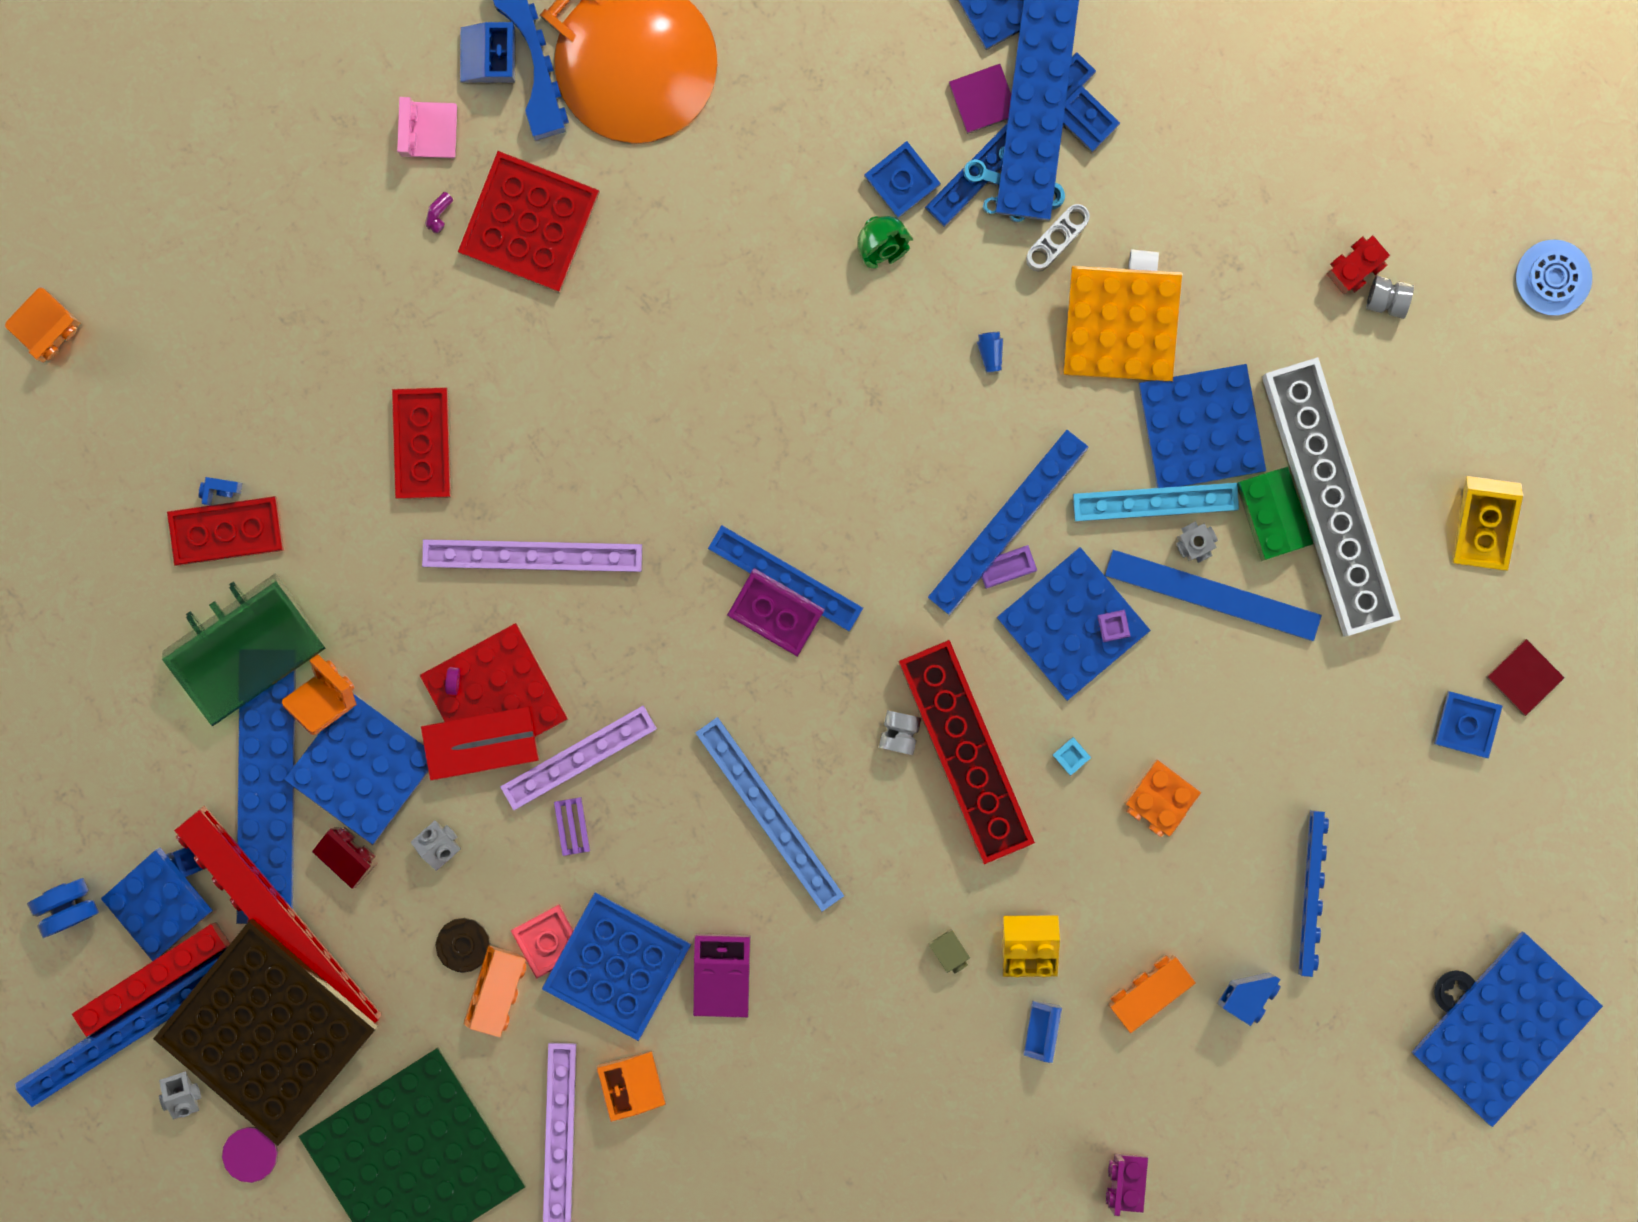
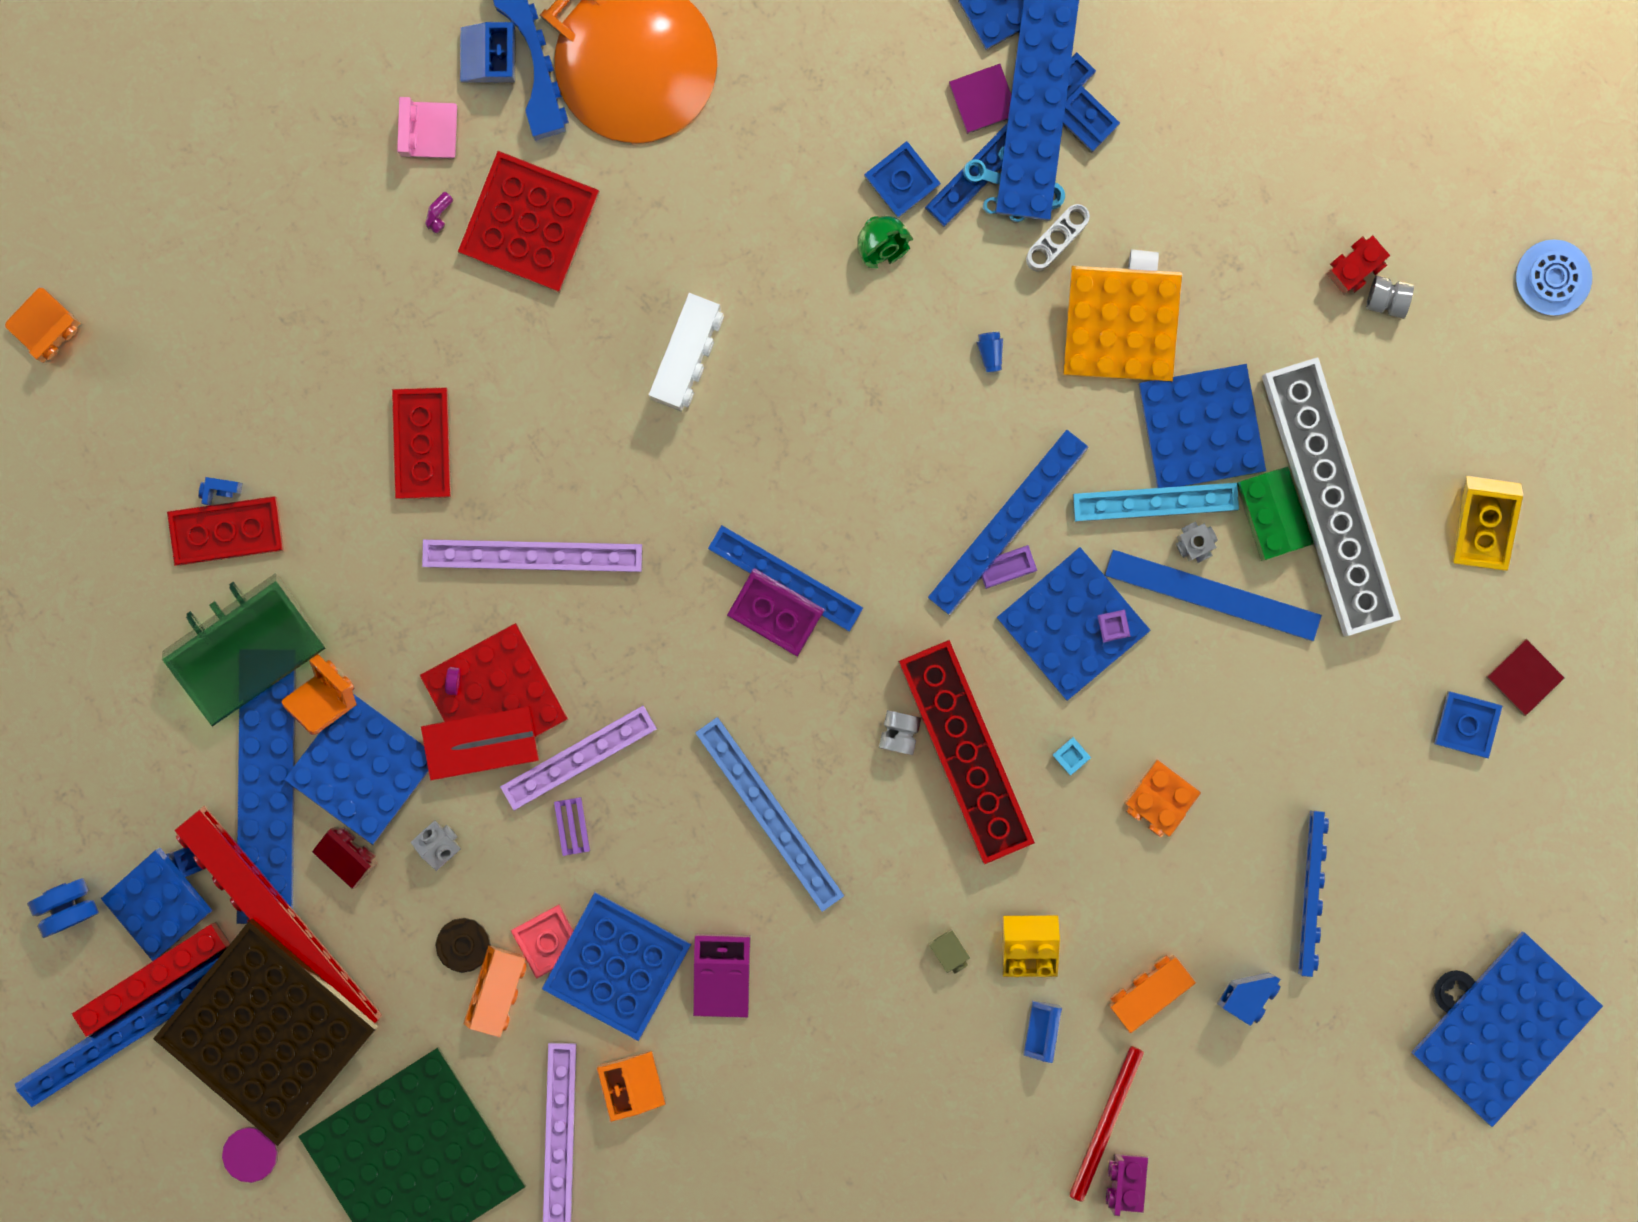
(179, 1095): light grey brick -> none
(685, 352): none -> white brick
(1106, 1124): none -> red axle

